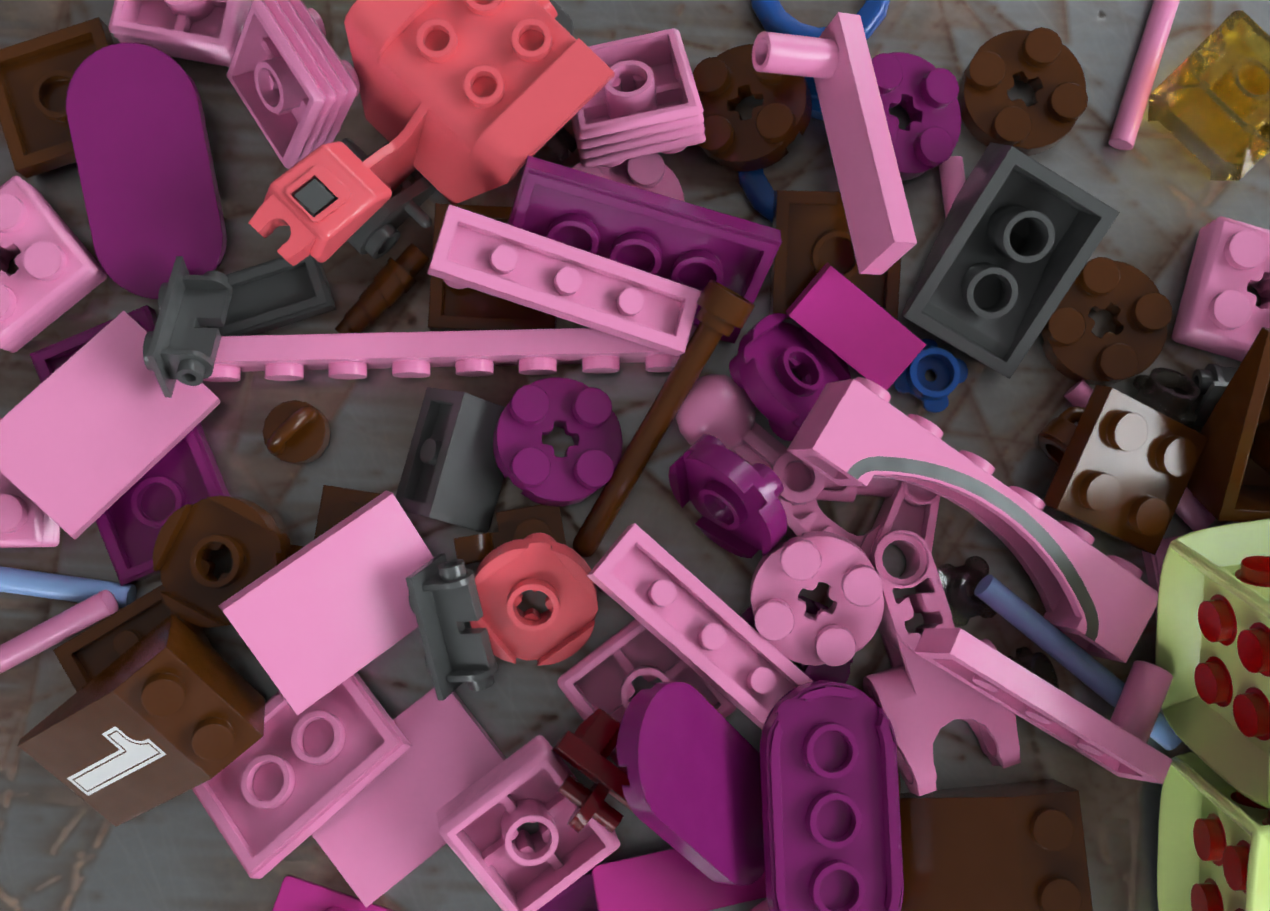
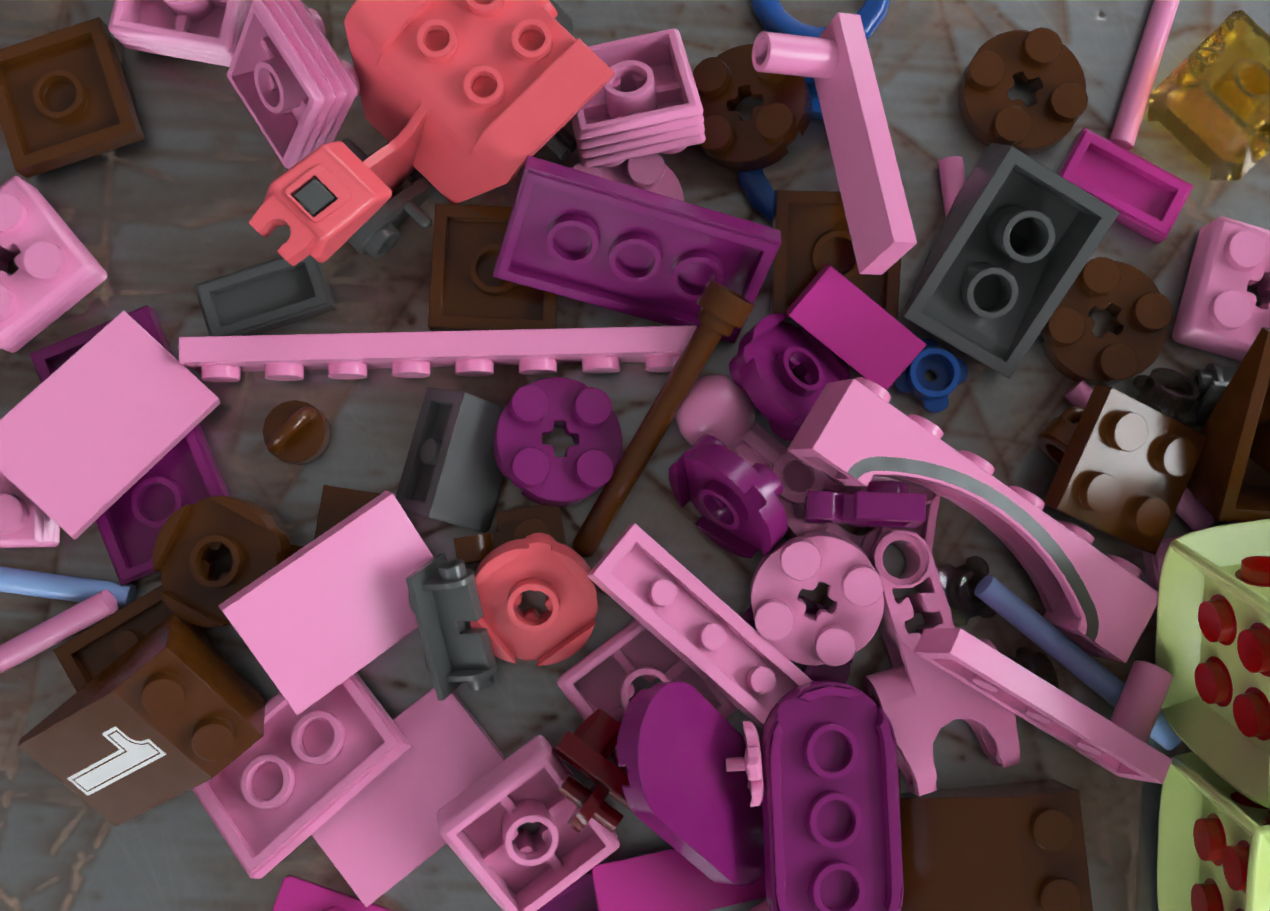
(144, 166): magenta tile -> none
(177, 344): dark grey hinge -> none
(384, 291): reddish brown animal -> none
(563, 281): bright pink piece -> none
(750, 763): none -> bright pink plant
(881, 506): none -> magenta plate
(931, 103): magenta plate -> none
(1139, 190): none -> dark pink tile

